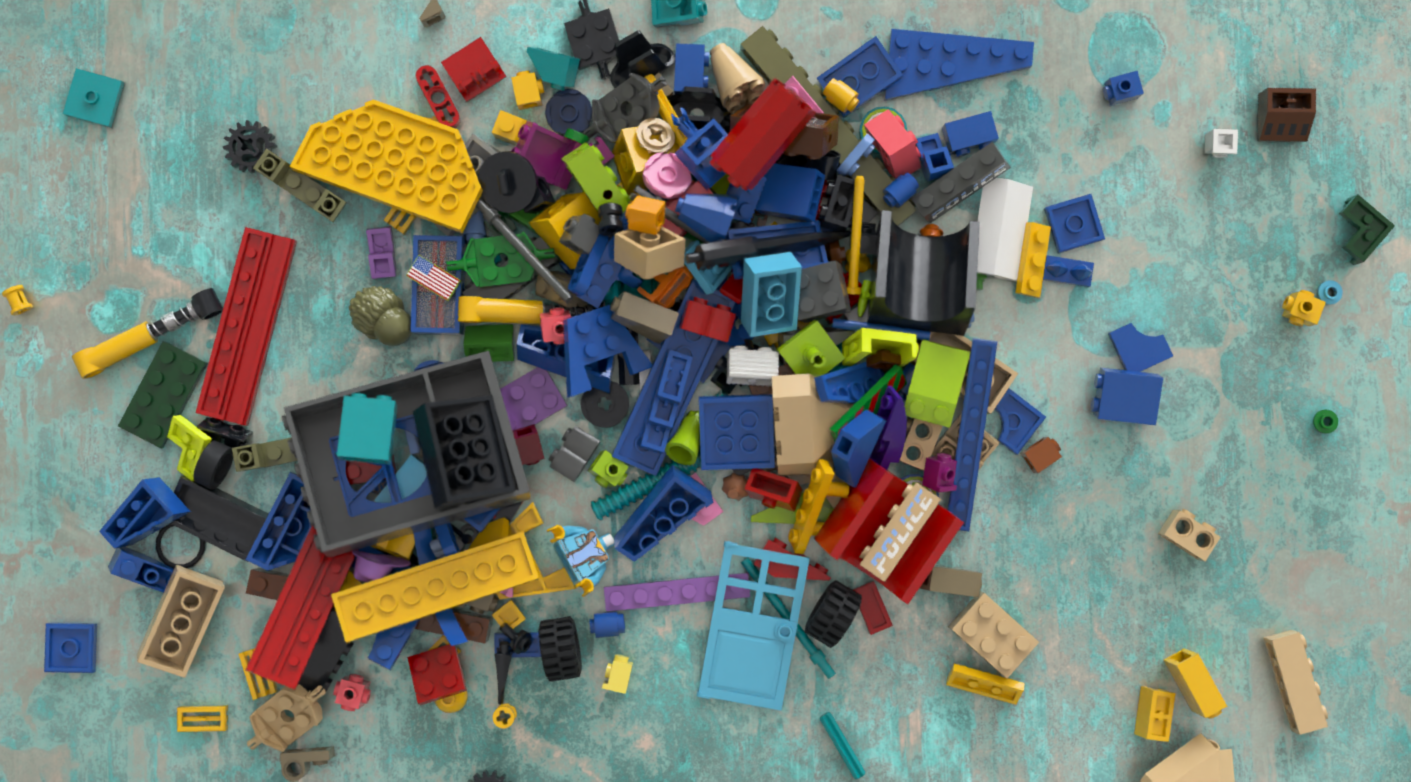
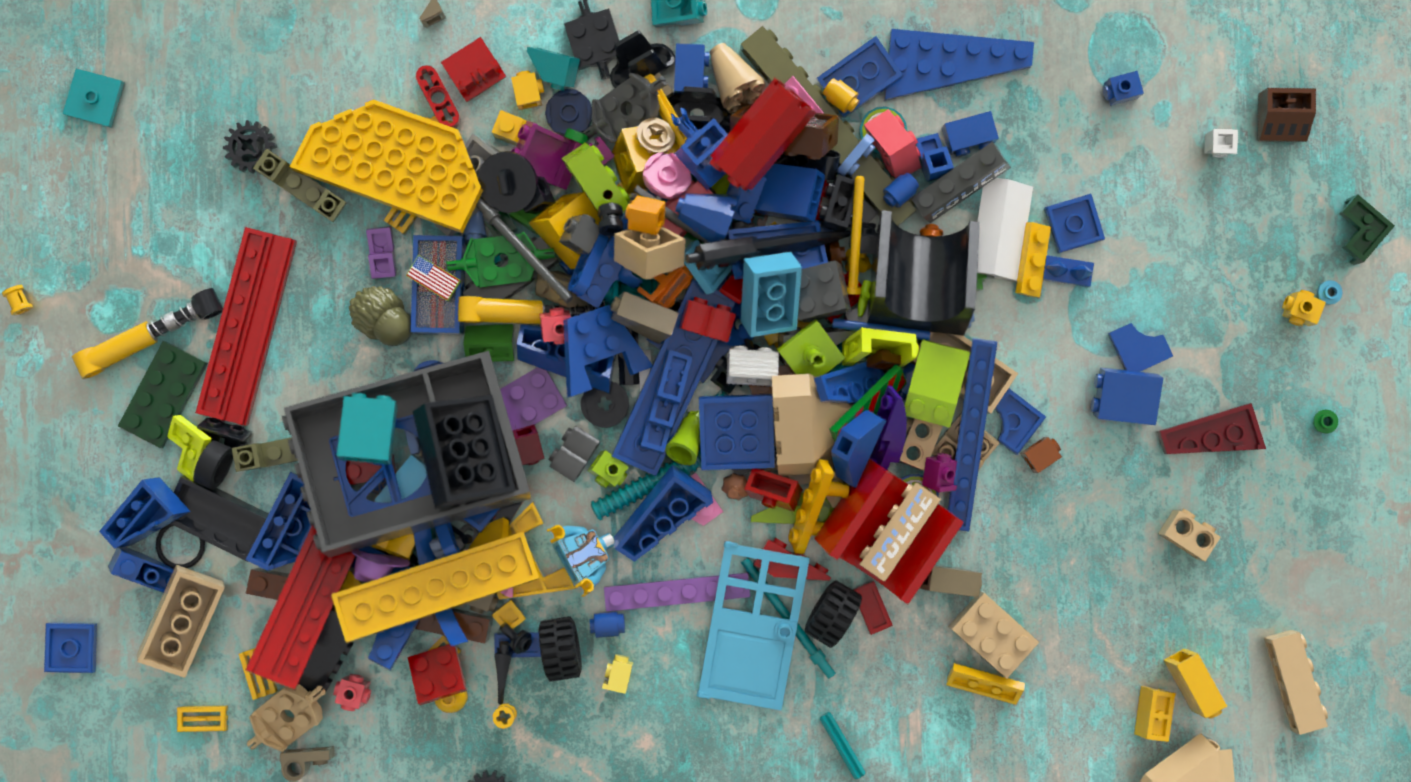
(1223, 431): none -> dark red wing

